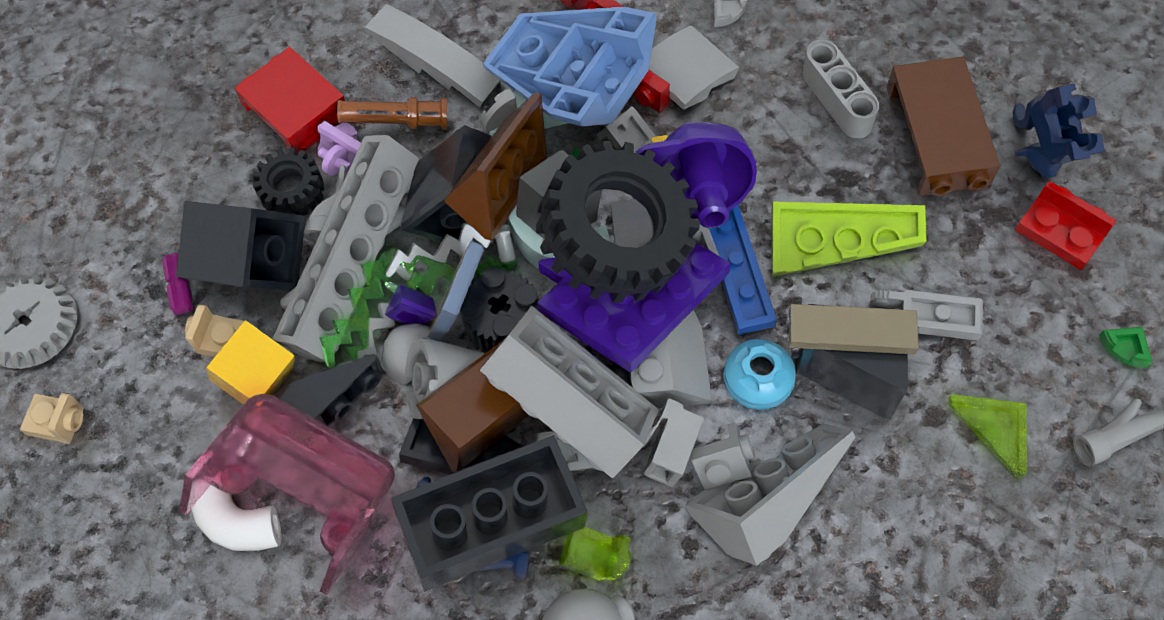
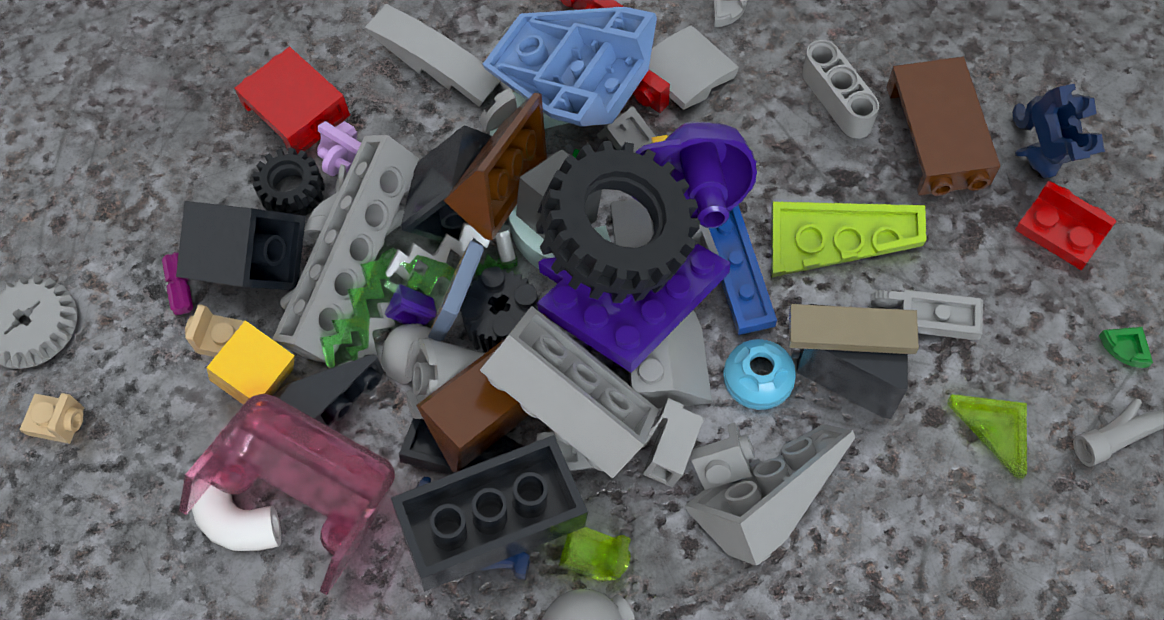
(348, 112): dark orange pin -> none

